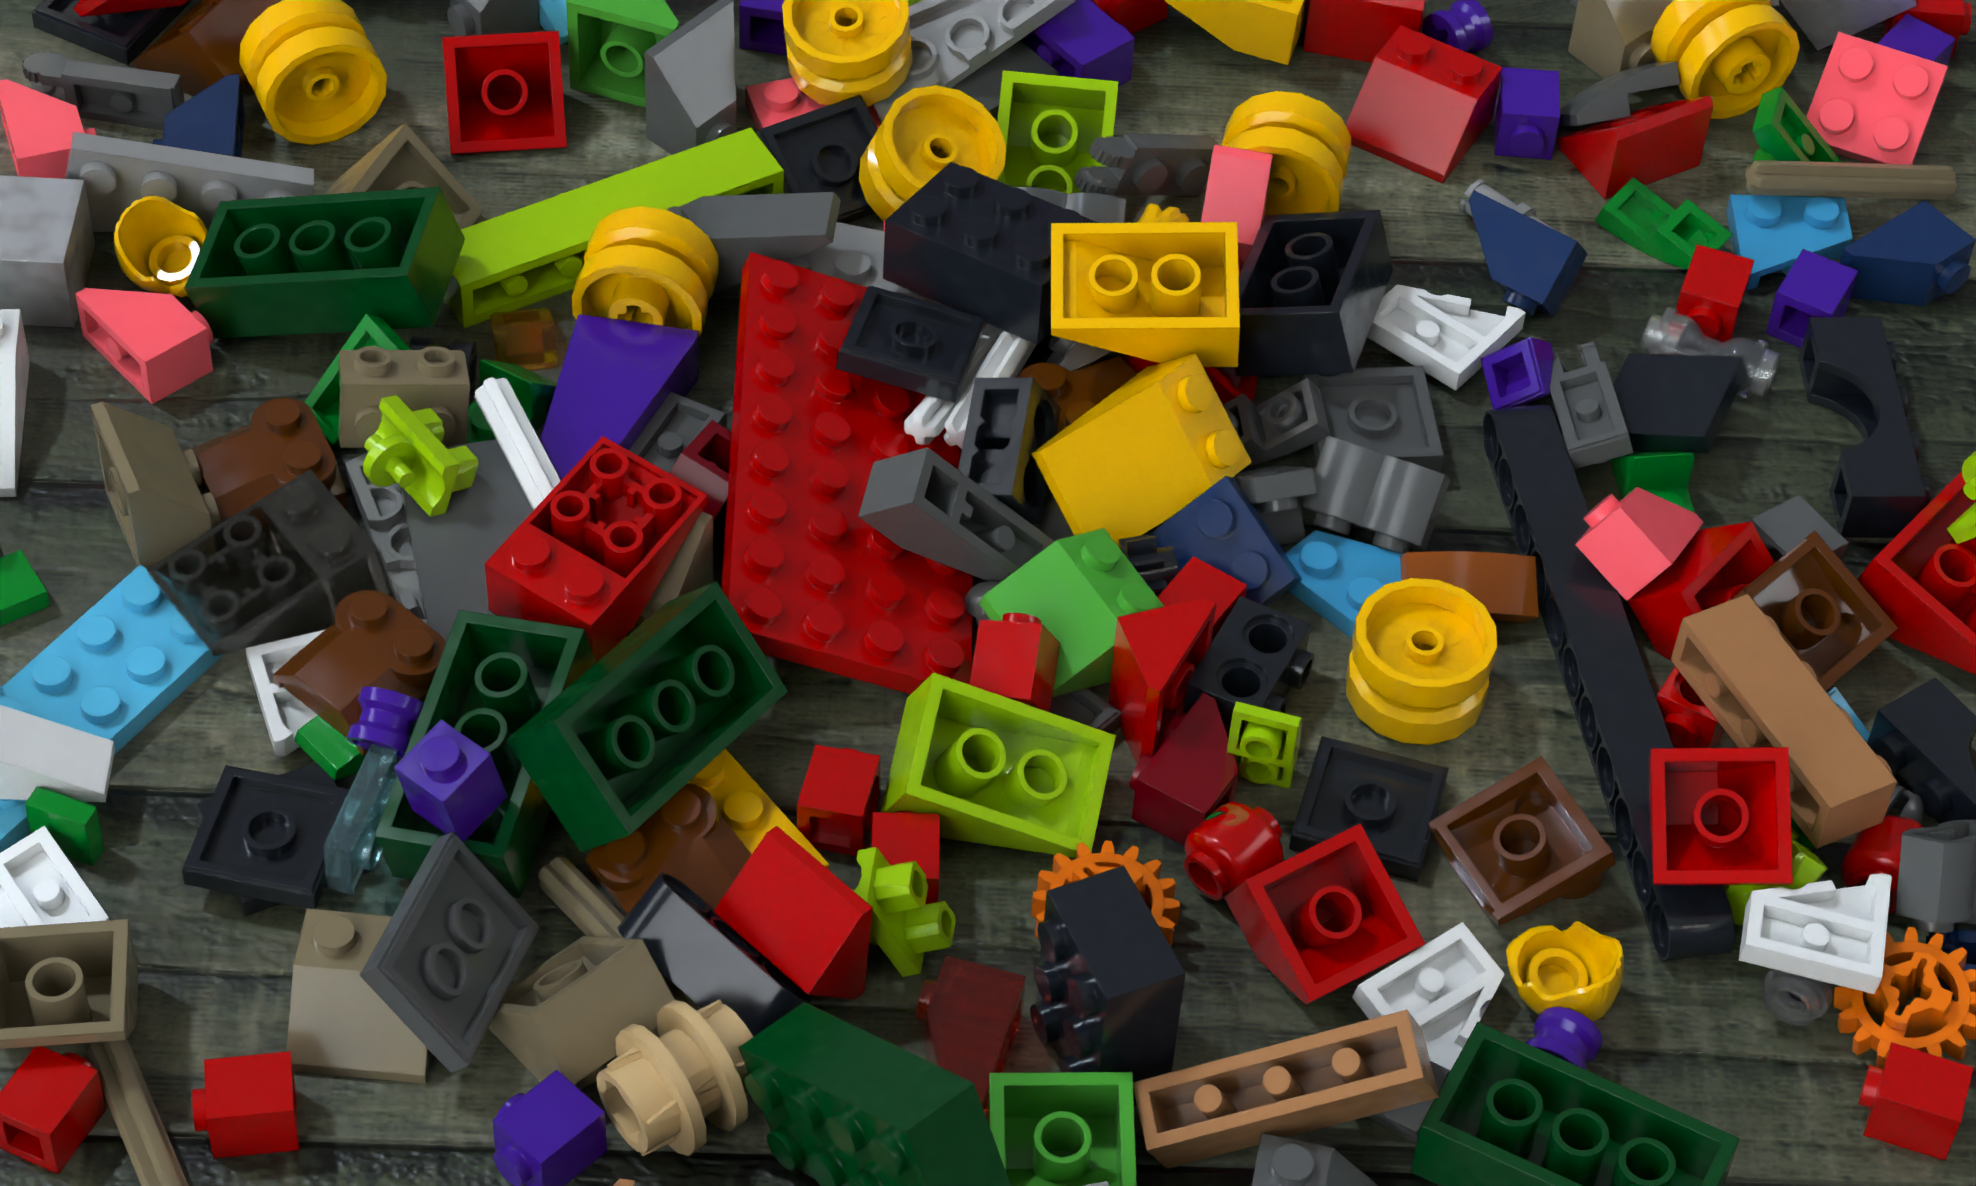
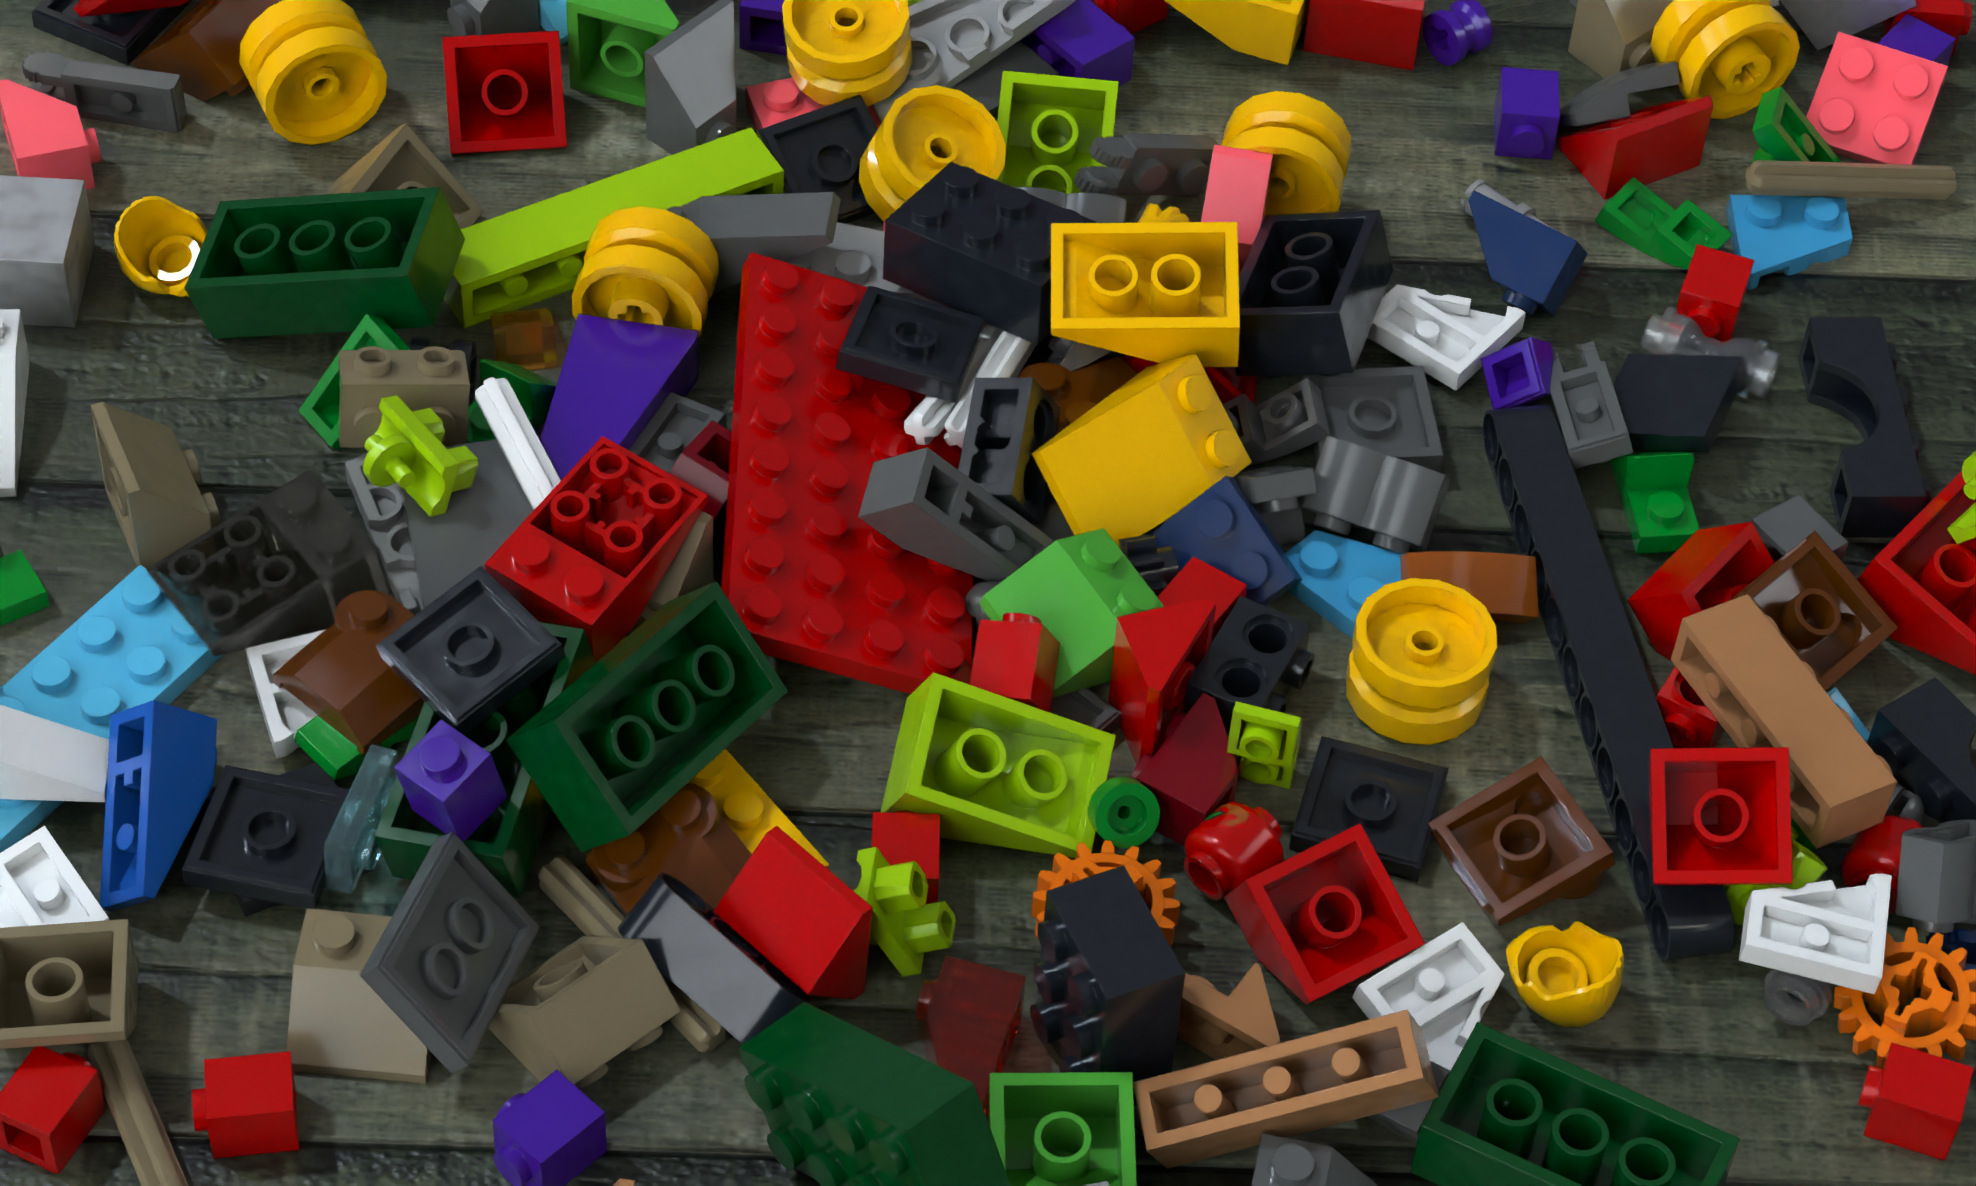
(70, 823): green tile -> none
(128, 170): light grey wing -> none
(147, 338): coral slope -> none
(155, 787): none -> blue slope
(209, 120): dark blue slope -> none
(266, 455): reddish brown slope -> none
(384, 719): dark purple wheel -> none
(471, 651): none -> black tile
(670, 1083): tan piece -> none
(839, 799): red brick -> none
(1124, 812): none -> green tile
(1224, 1023): none -> medium nougat slope
(1423, 104): red slope -> none
(1567, 1036): dark purple wheel -> none
(1636, 538): coral slope -> none
(1810, 289): dark purple brick -> none
(1910, 258): dark blue slope -> none

